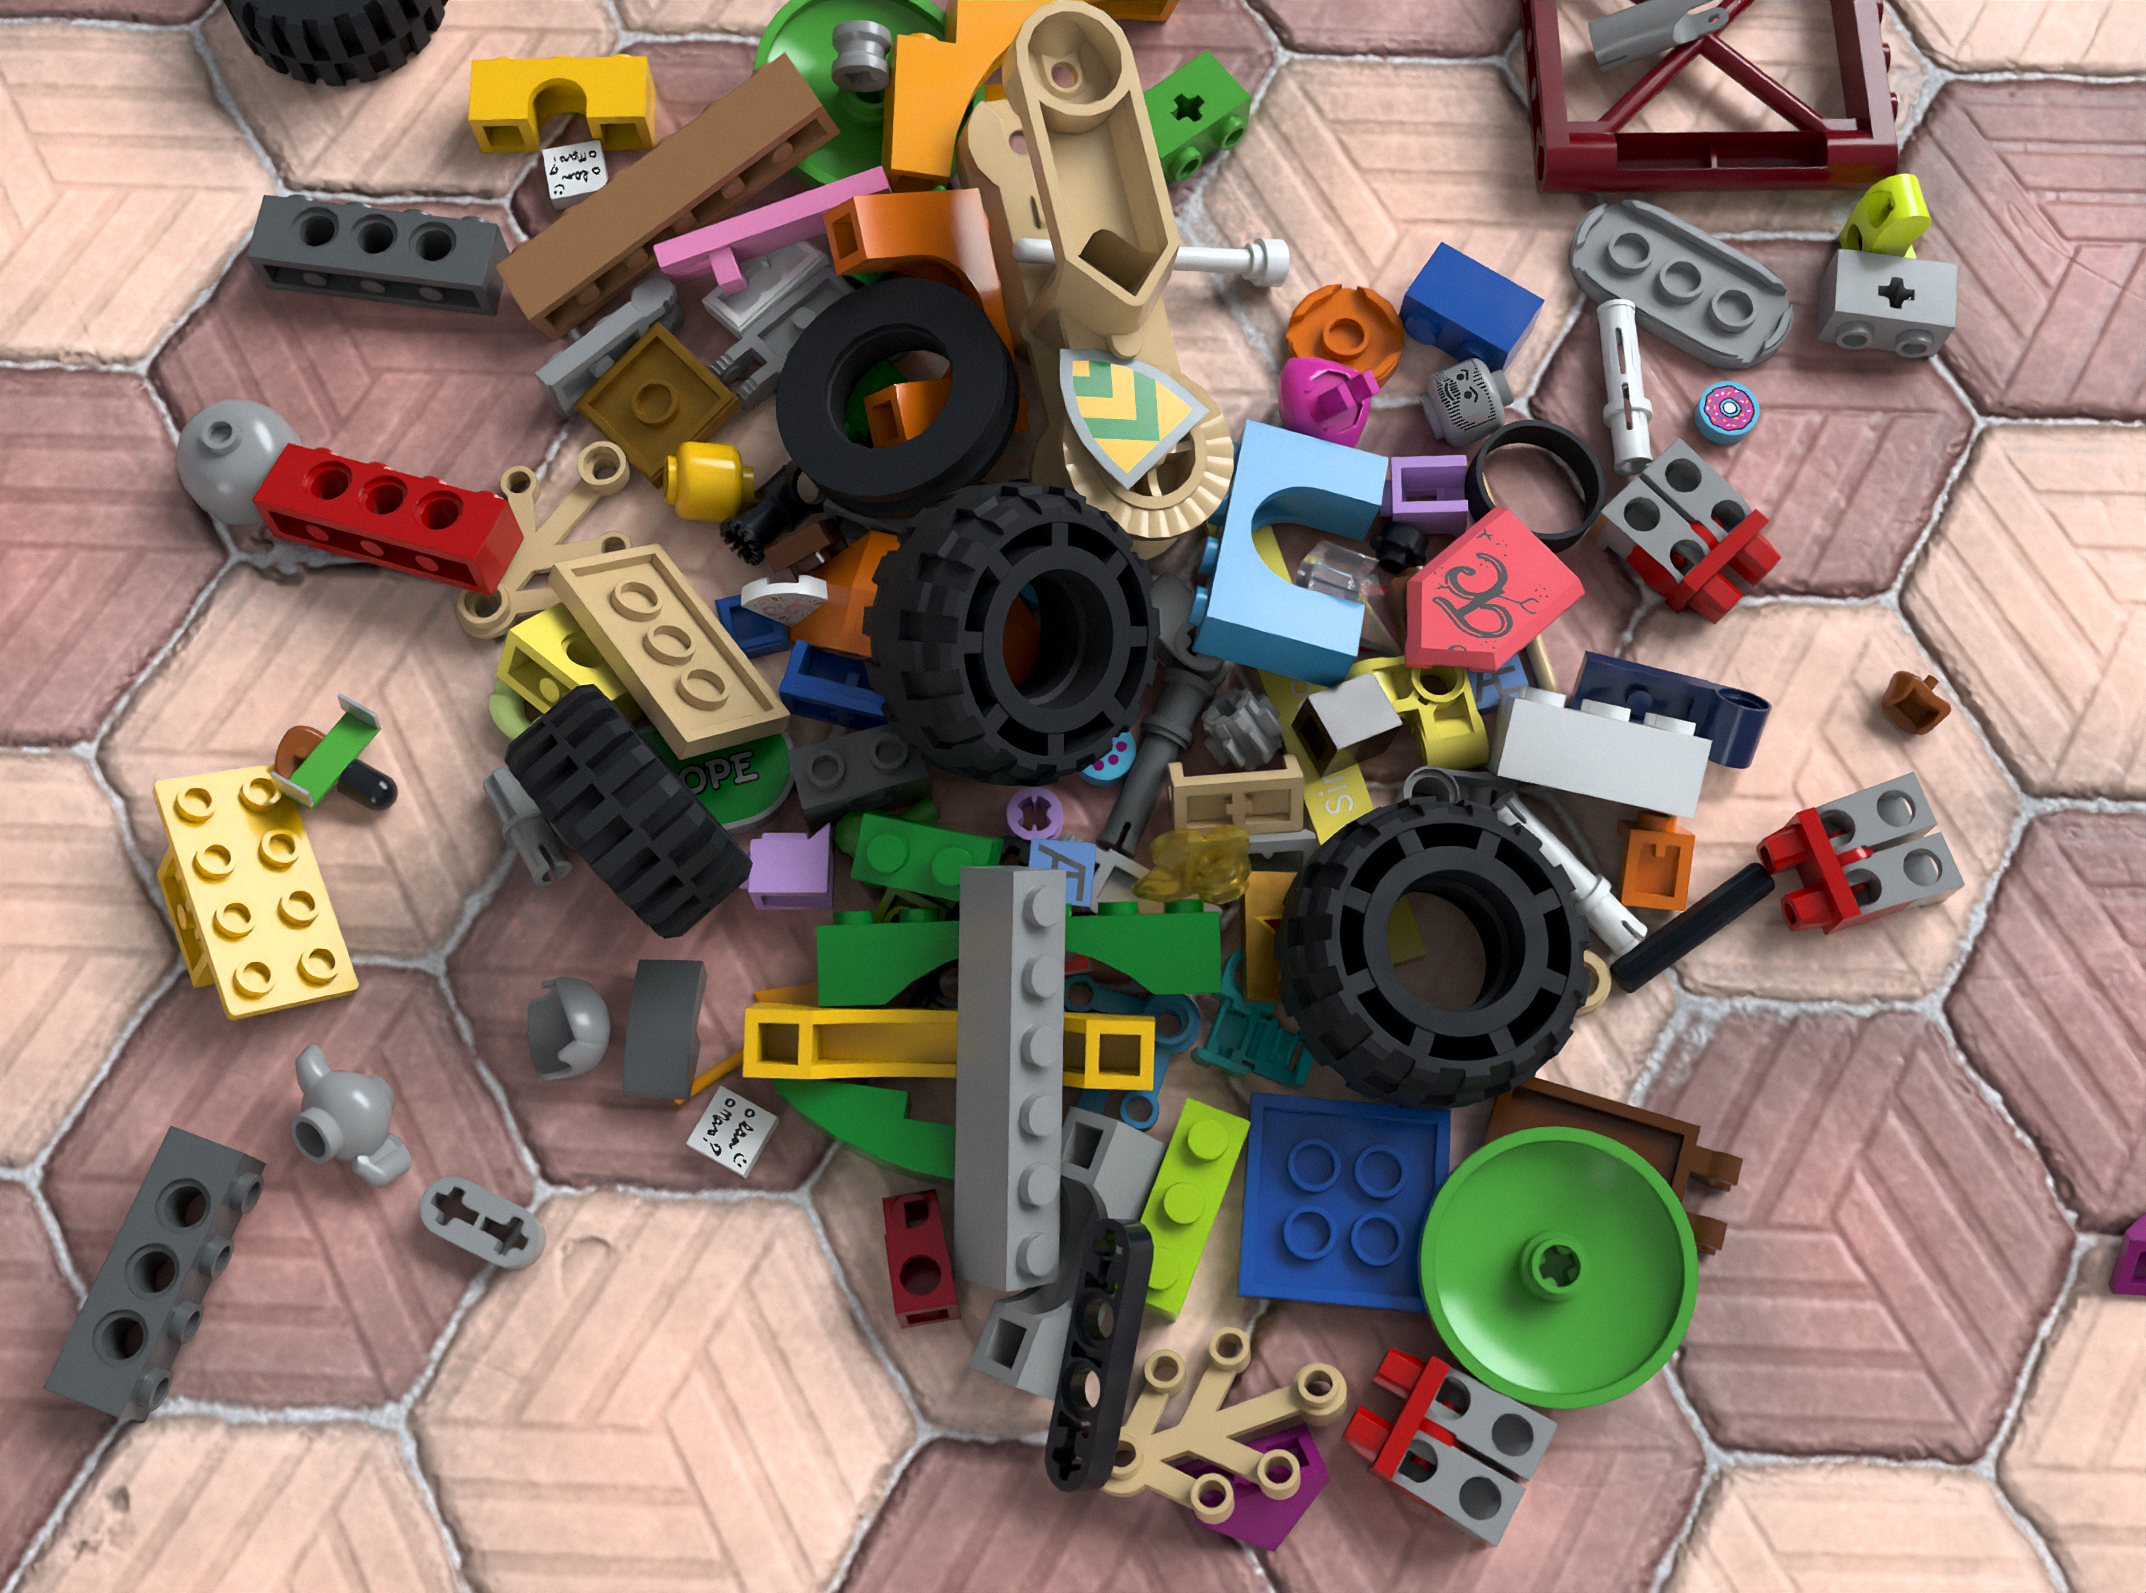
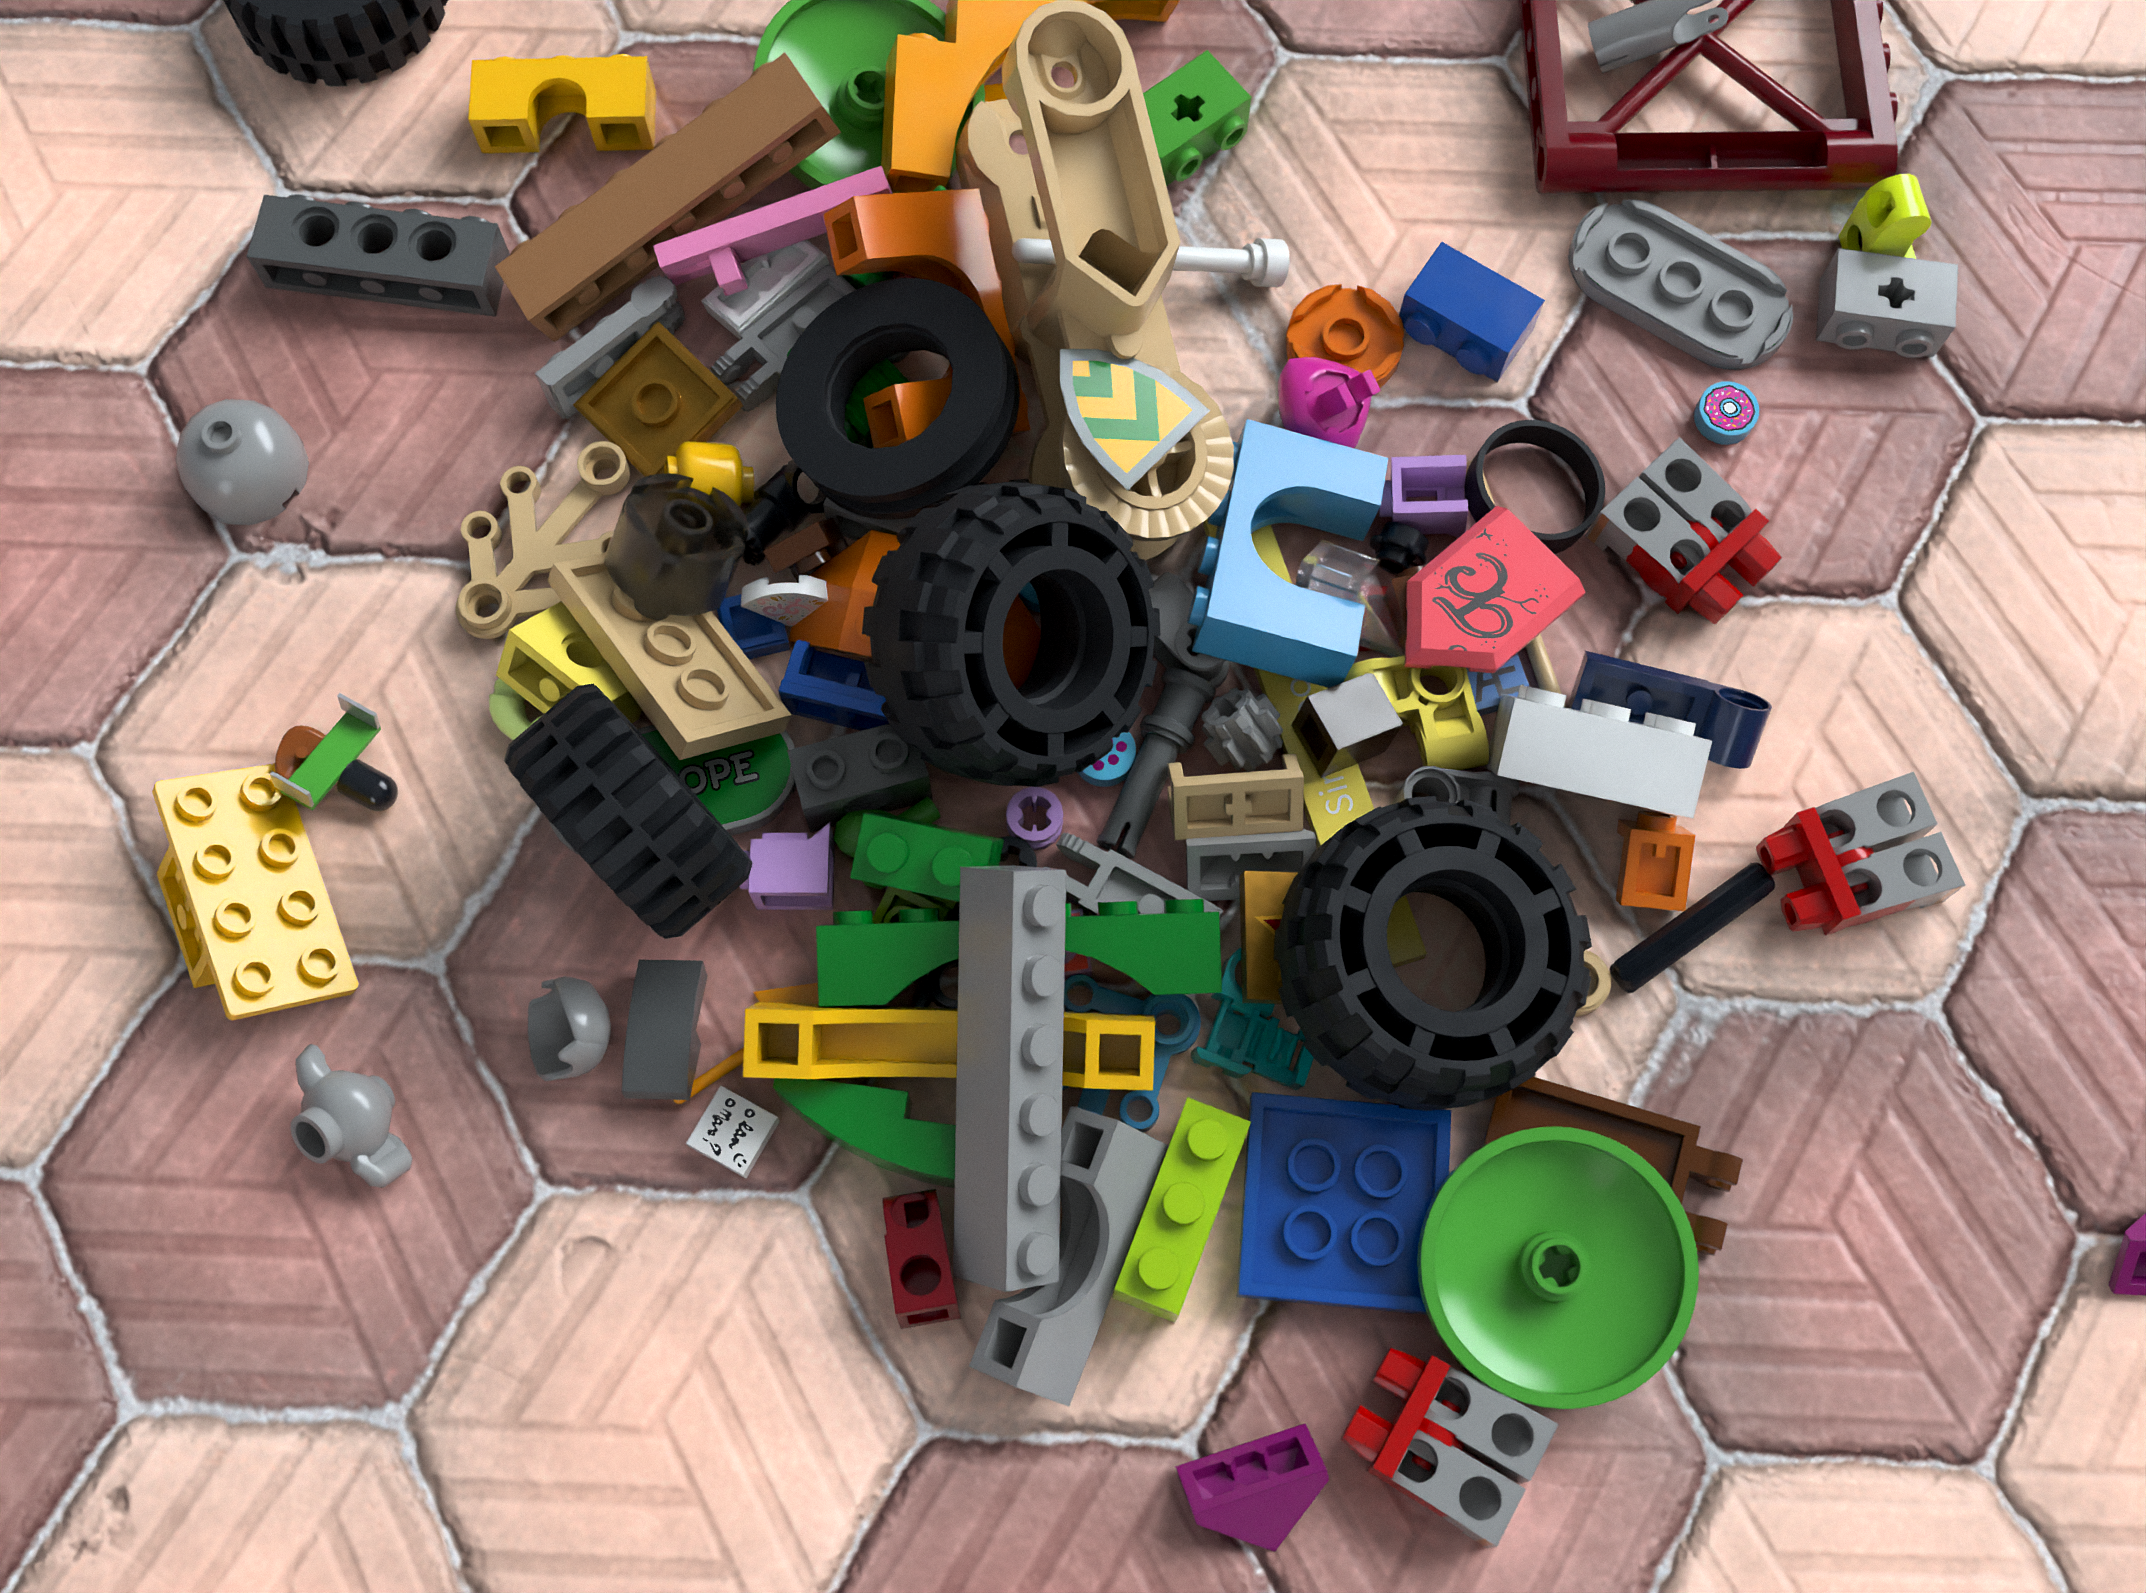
(124, 1294): dark grey brick -> none
(389, 518): red brick -> none
(490, 1209): light grey beam -> none
(526, 827): light grey axle -> none
(574, 172): white tile -> none
(676, 546): none -> clear smoke brick
(861, 56): light grey wheel -> none
(1076, 859): medium blue tile -> none
(1107, 1357): black beam -> none
(1197, 863): clear yellow plate -> none
(1208, 1432): tan plant -> none
(1465, 402): light grey head -> none
(1592, 893): white pin -> none
(1630, 446): white pin -> none
(1913, 704): dark orange piece -> none

